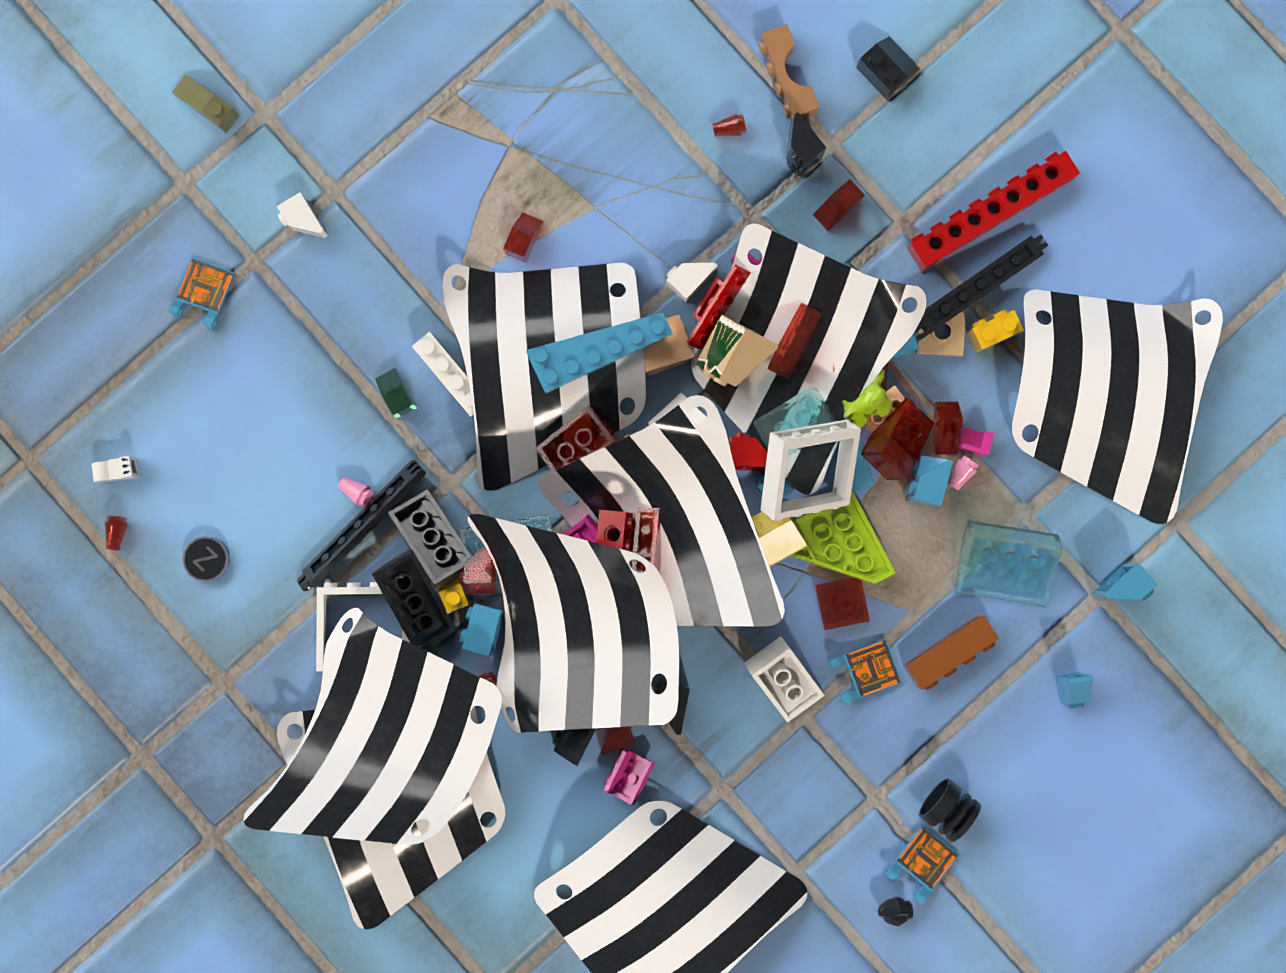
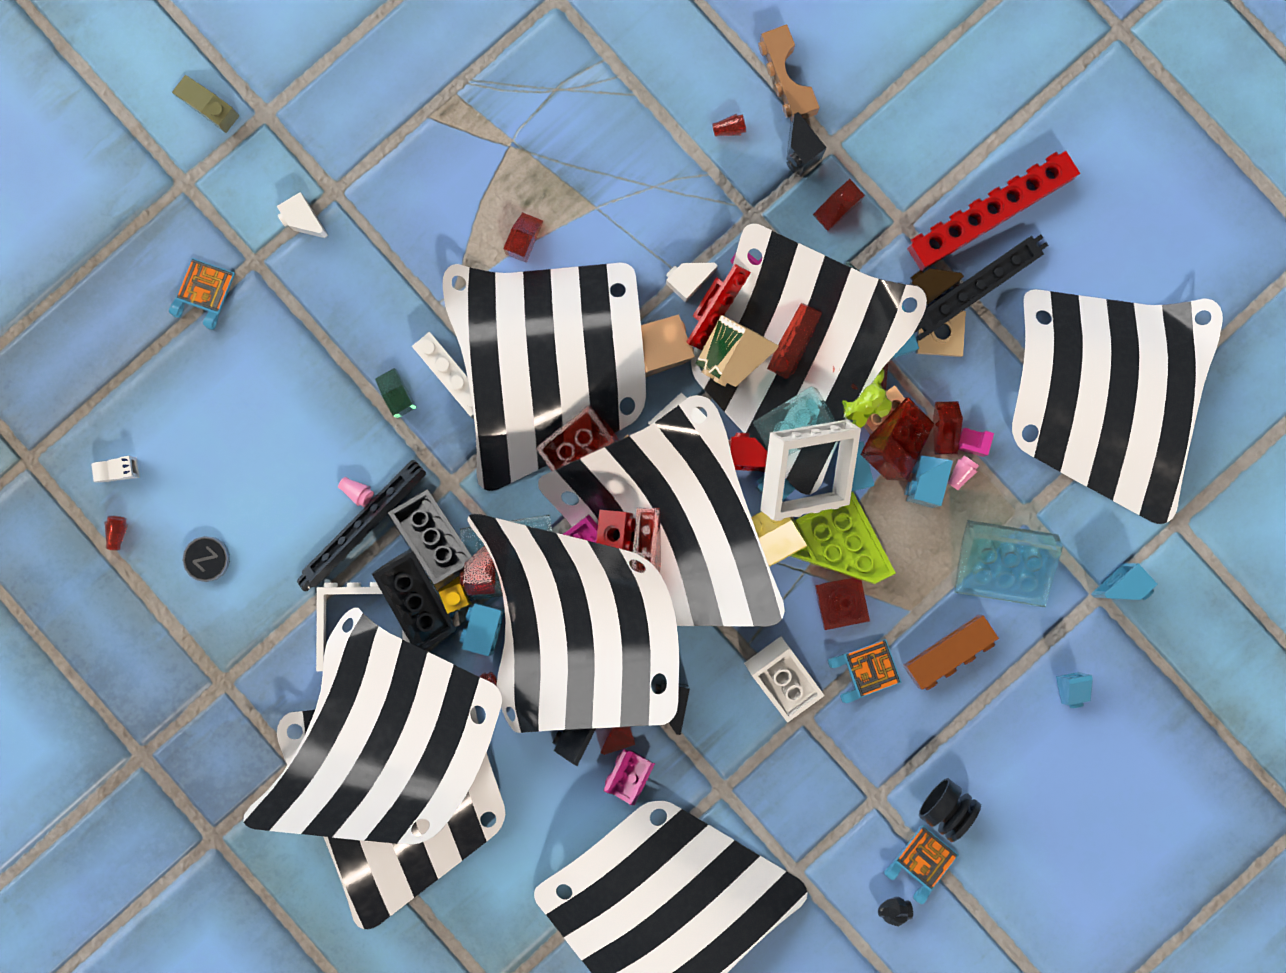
(583, 354): dark azure wing -> none
(887, 67): black slope -> none
(935, 282): none -> dark brown slope
(999, 329): yellow brick -> none

